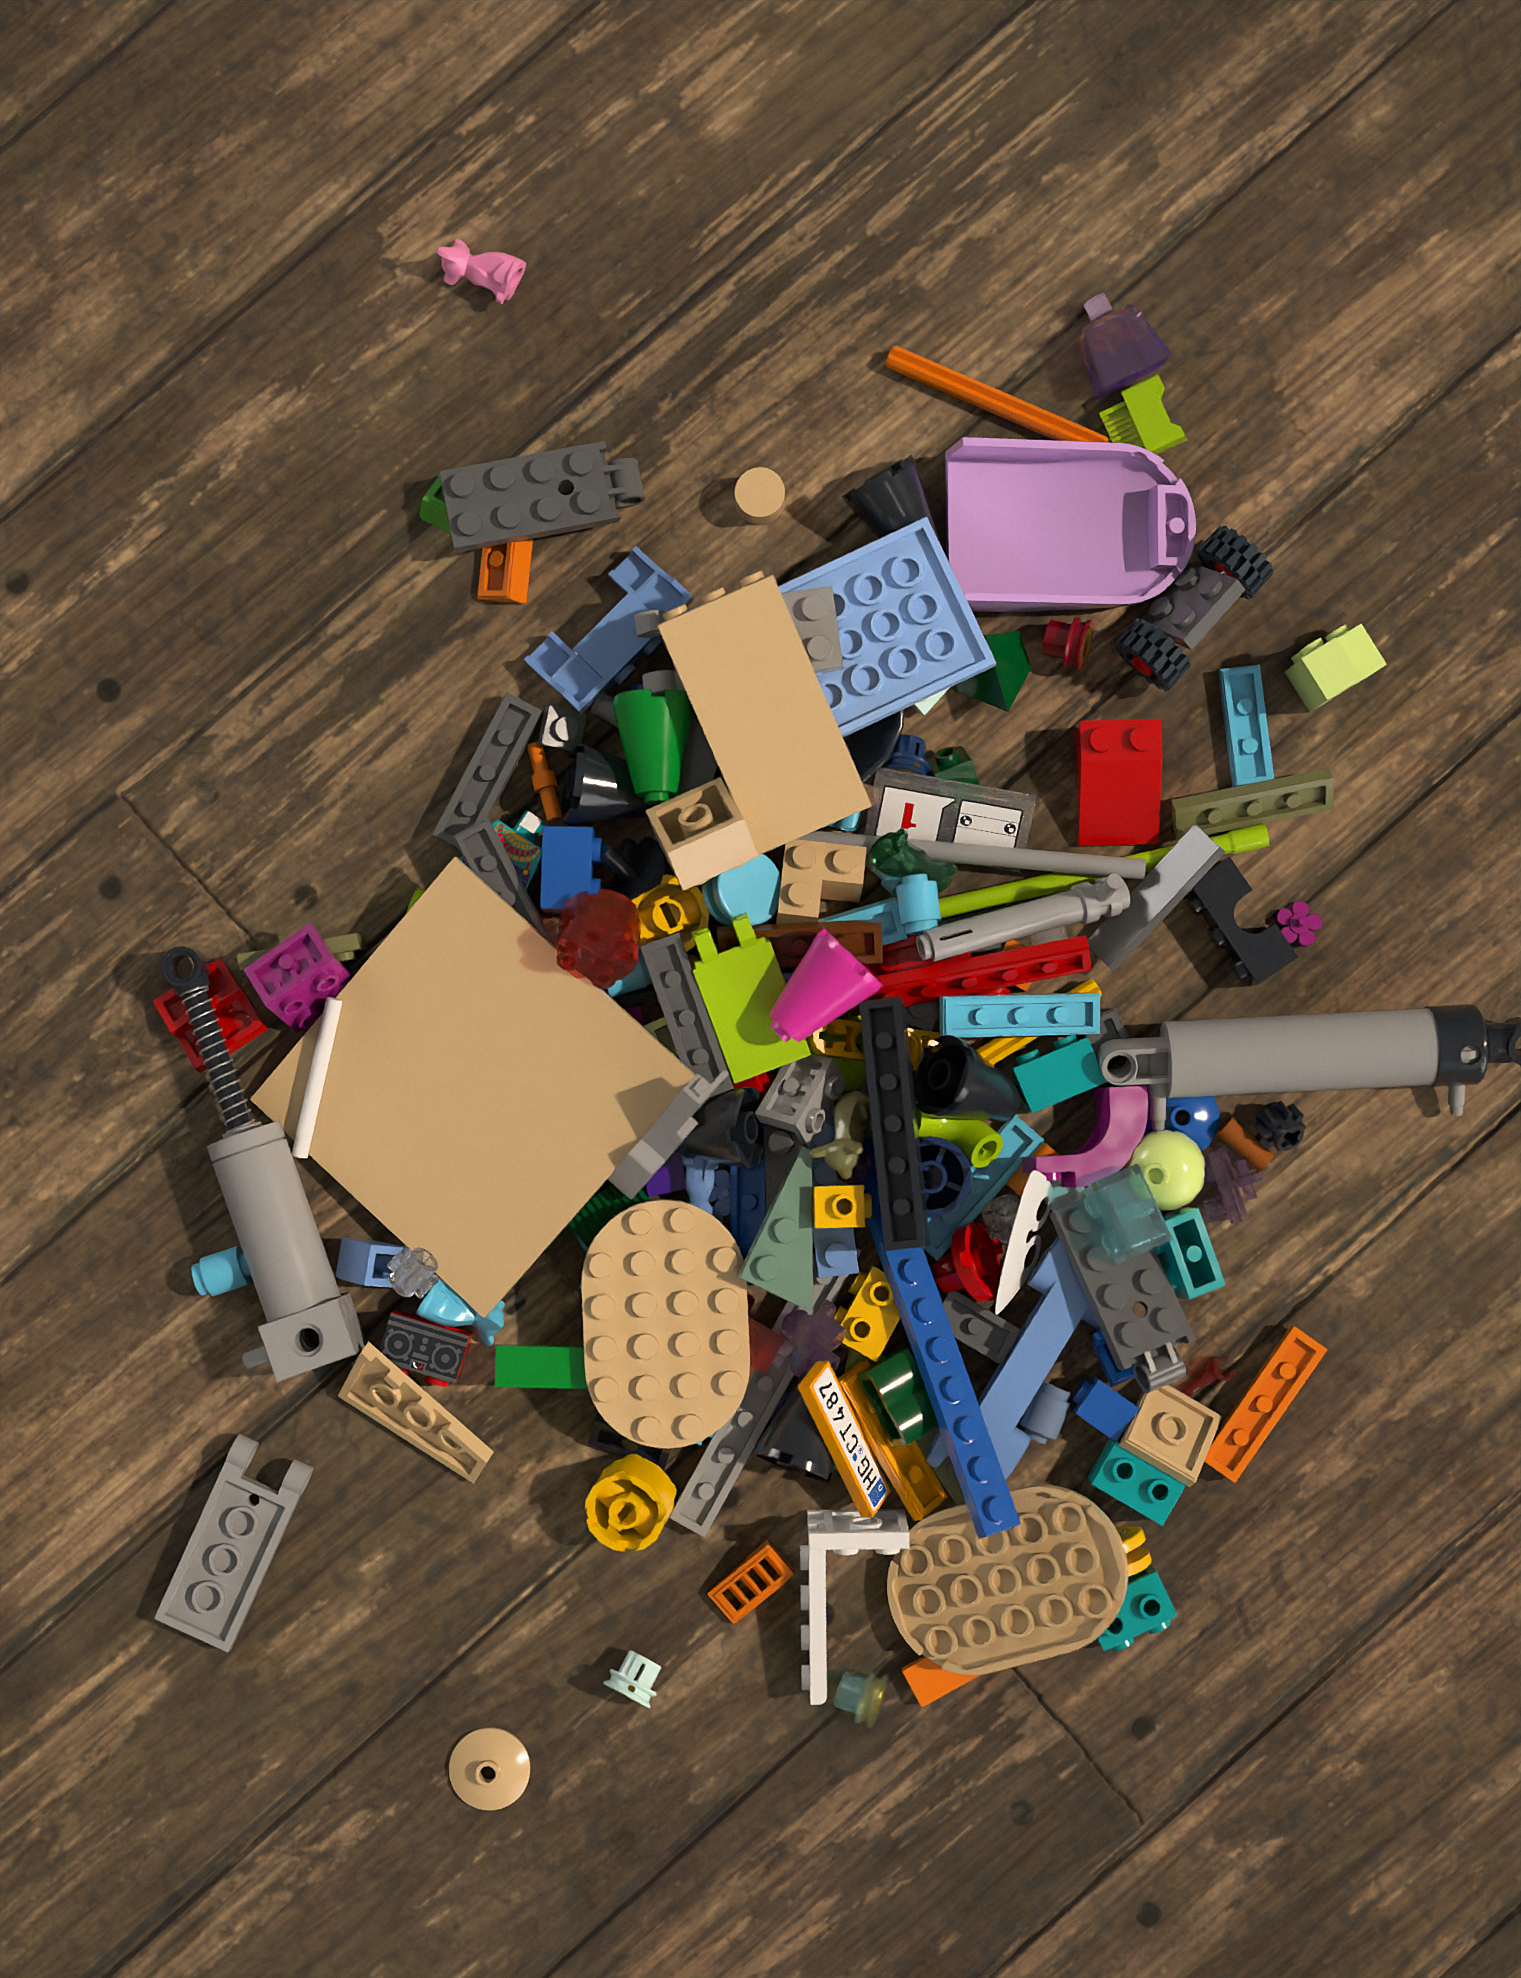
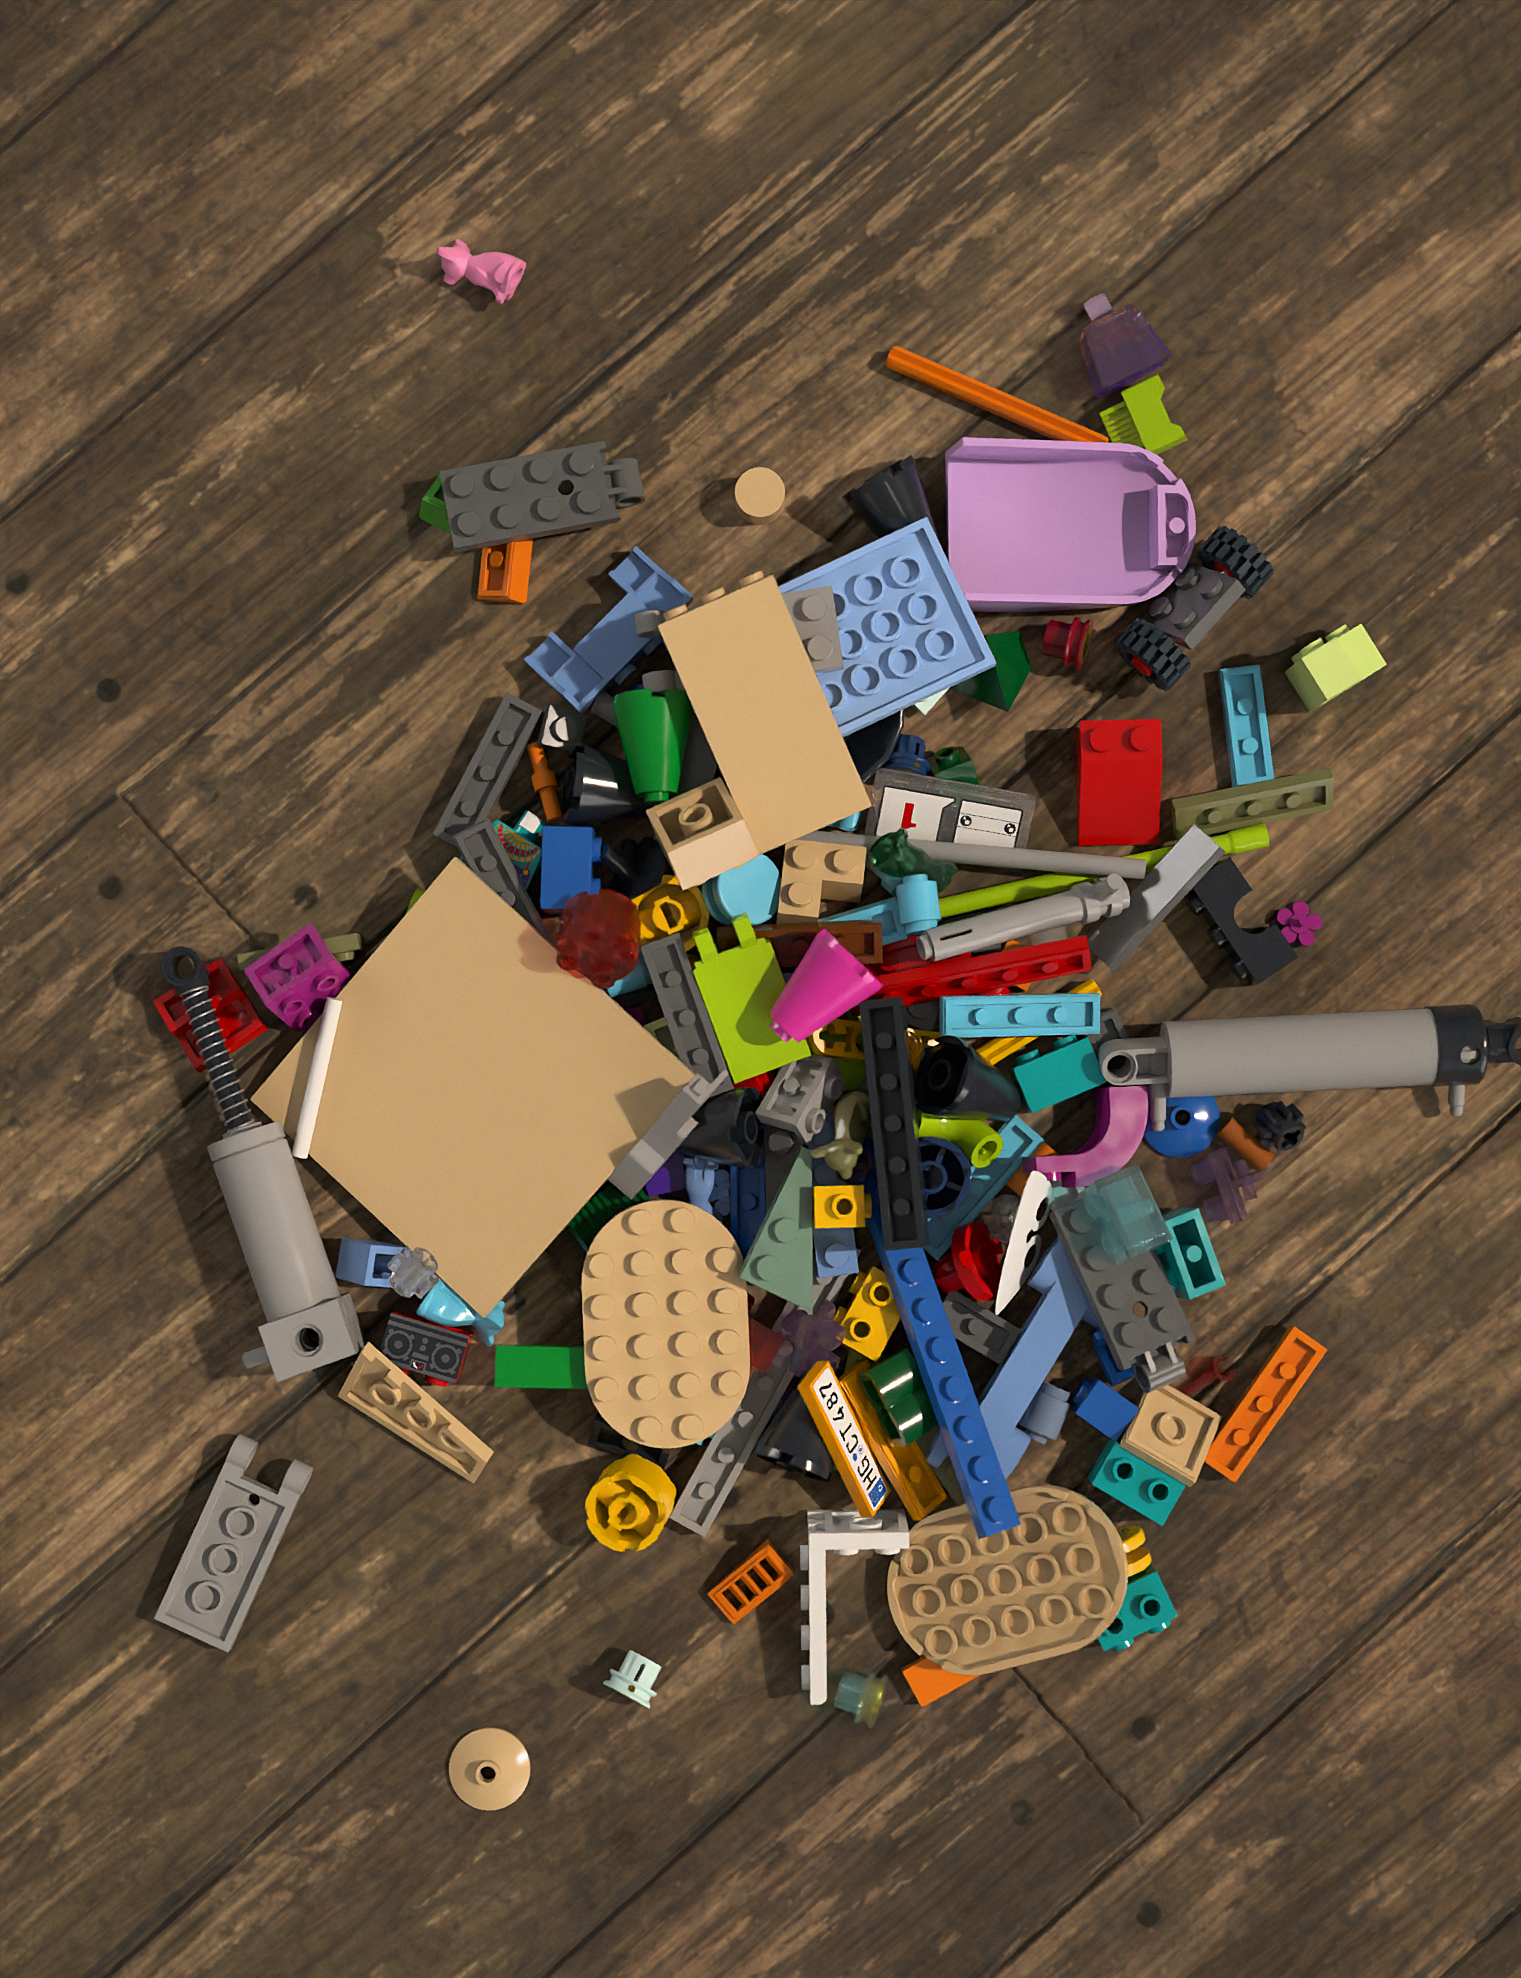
(221, 1272): medium azure brick -> none
(1170, 1167): yellowish green cylinder -> none

